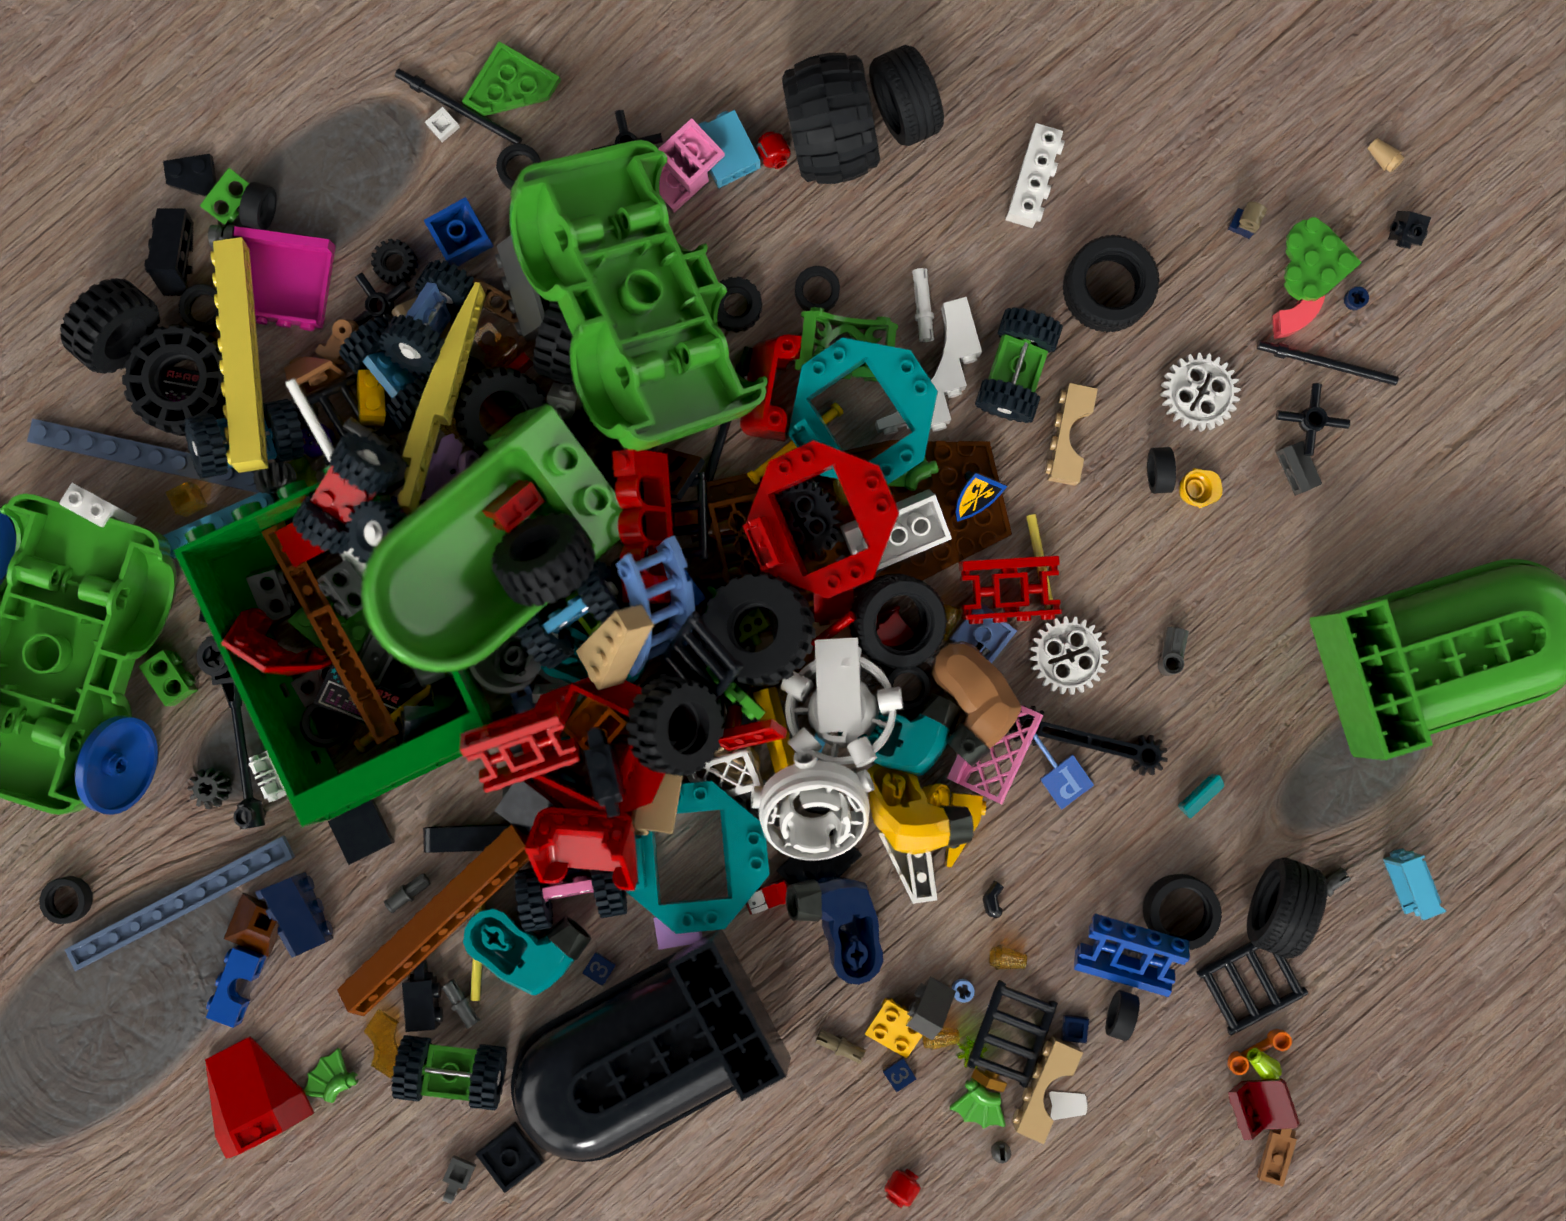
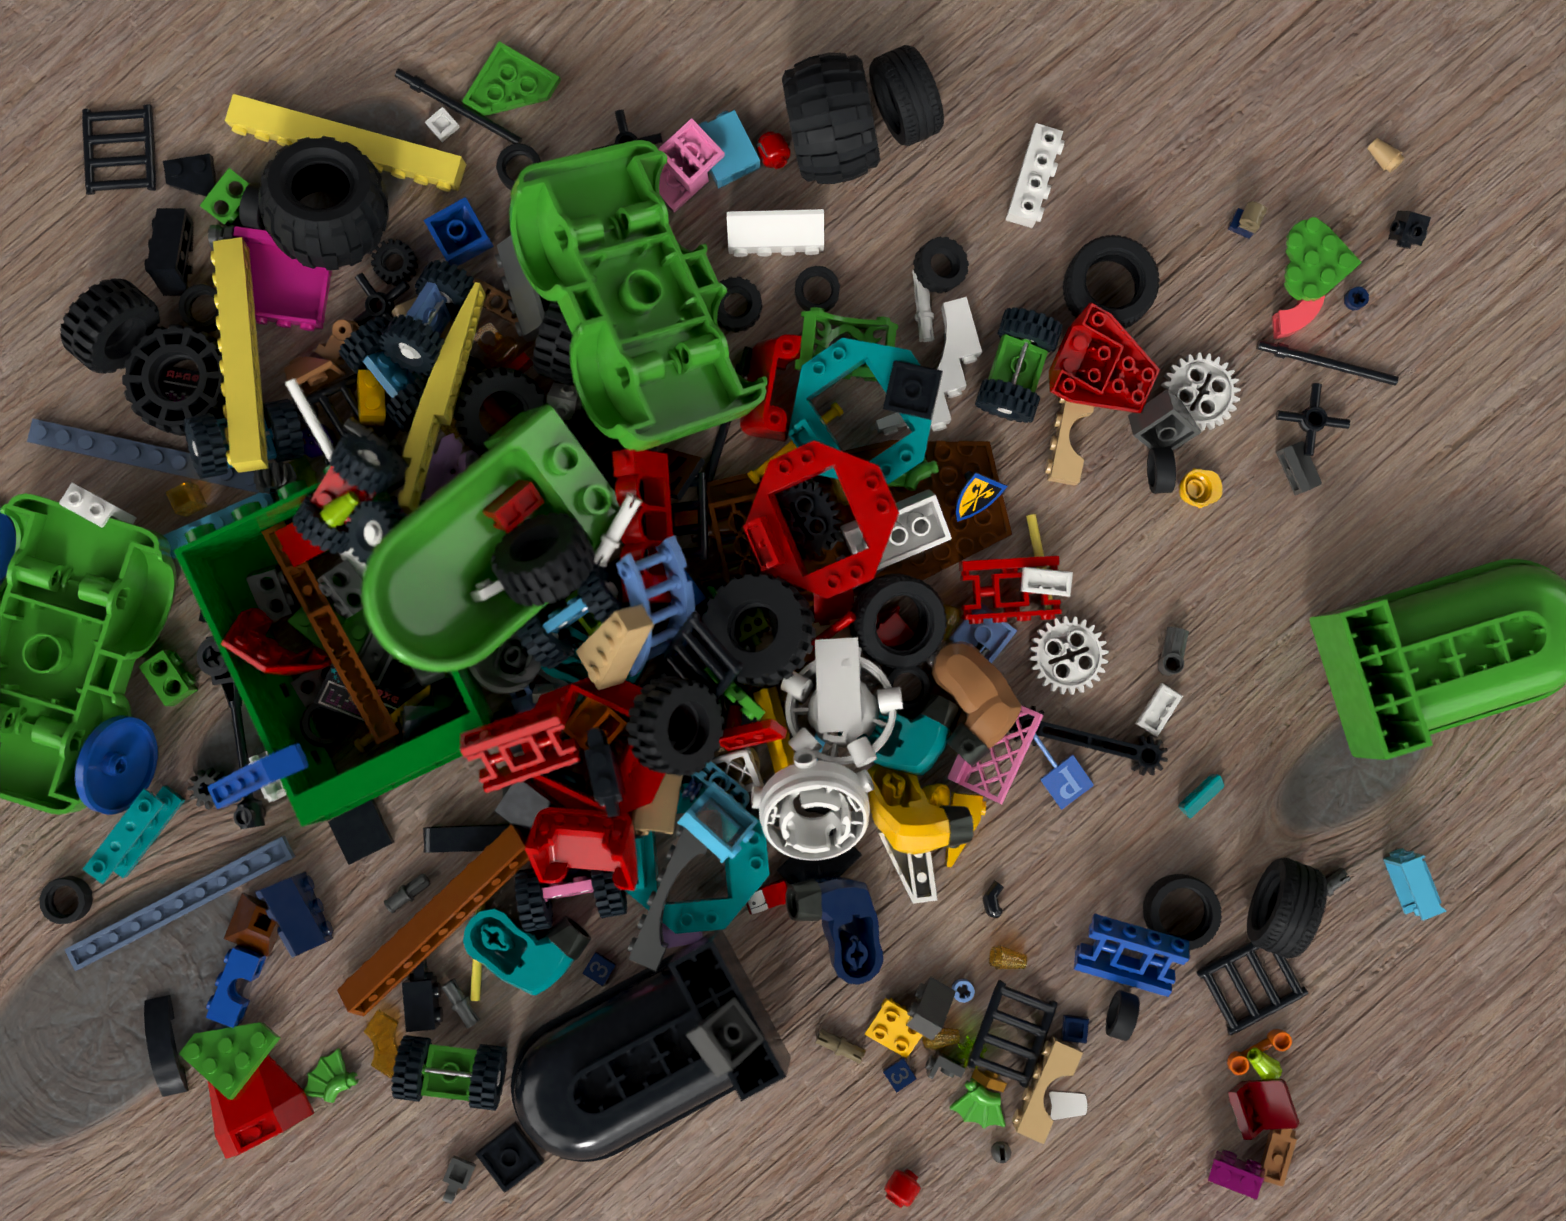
(90, 140): none -> black bar
(134, 834): none -> teal fence
(162, 1046): none -> black slope
(229, 1054): none -> bright green plate
(257, 775): none -> blue slope
(326, 235): none -> black tyre
(339, 509): none -> lime cone
(385, 152): none -> light yellow brick
(486, 589): none -> white plate
(611, 538): none -> white pin
(650, 944): none -> dark grey arch
(692, 790): none -> dark blue bush
(718, 773): none -> medium azure beam
(719, 822): none -> medium azure window
(725, 1037): none -> dark grey slope
(775, 232): none -> white slope
(912, 390): none -> black tile
(948, 1065): none -> dark grey bracket
(955, 255): none -> black tyre
(1046, 581): none -> white plate
(1101, 364): none -> red wedge
(1159, 709): none -> white plate
(1164, 422): none -> dark grey slope
(1237, 1174): none -> magenta bracket

